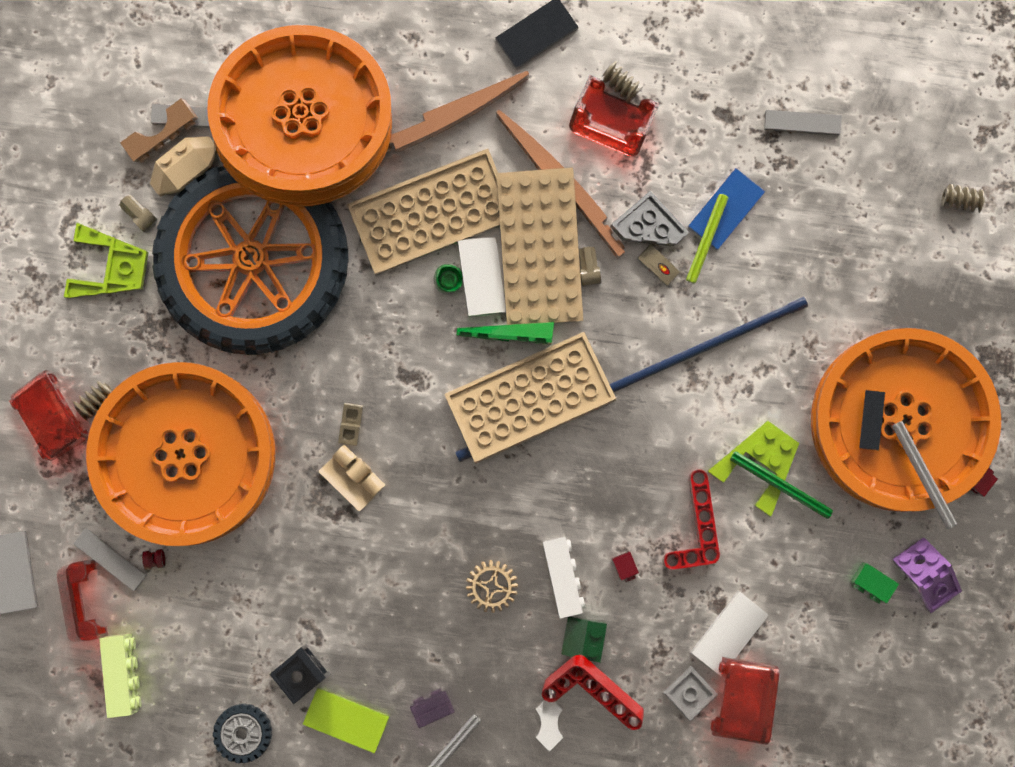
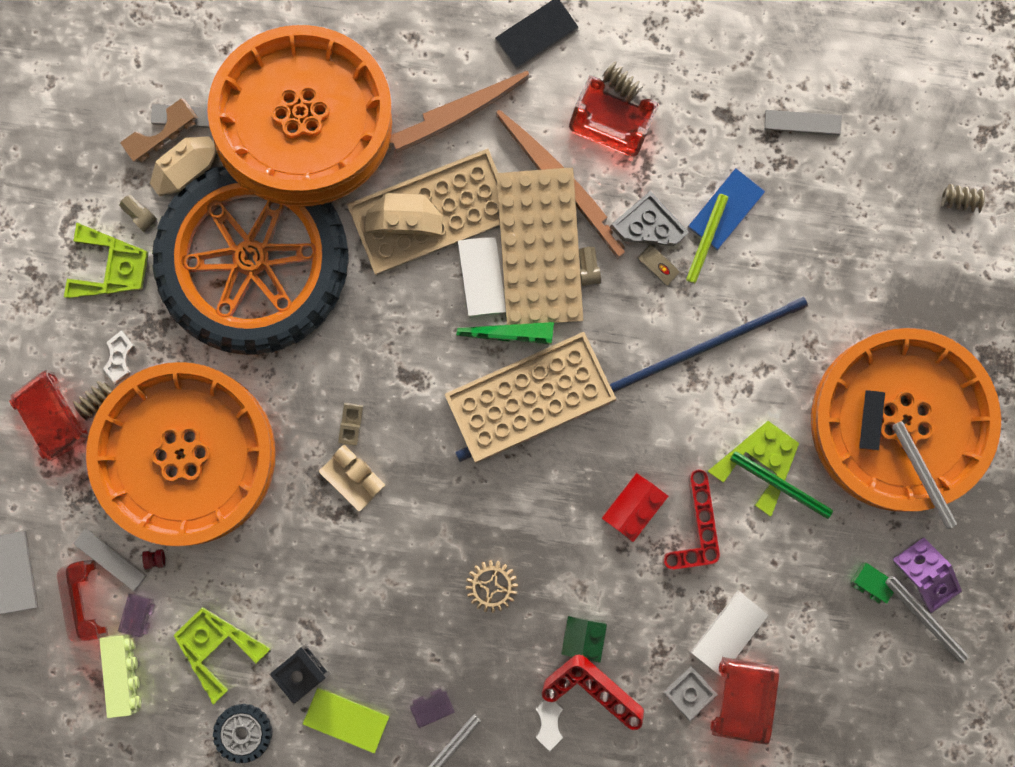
(117, 365): none -> white tile
(136, 615): none -> clear purple brick
(202, 636): none -> lime wing
(404, 215): none -> tan wedge
(448, 279): green hair -> none
(562, 577): white brick -> none
(625, 566): dark red brick -> none
(635, 507): none -> red slope
(926, 619): none -> light grey axle
(985, 483): dark red brick -> none

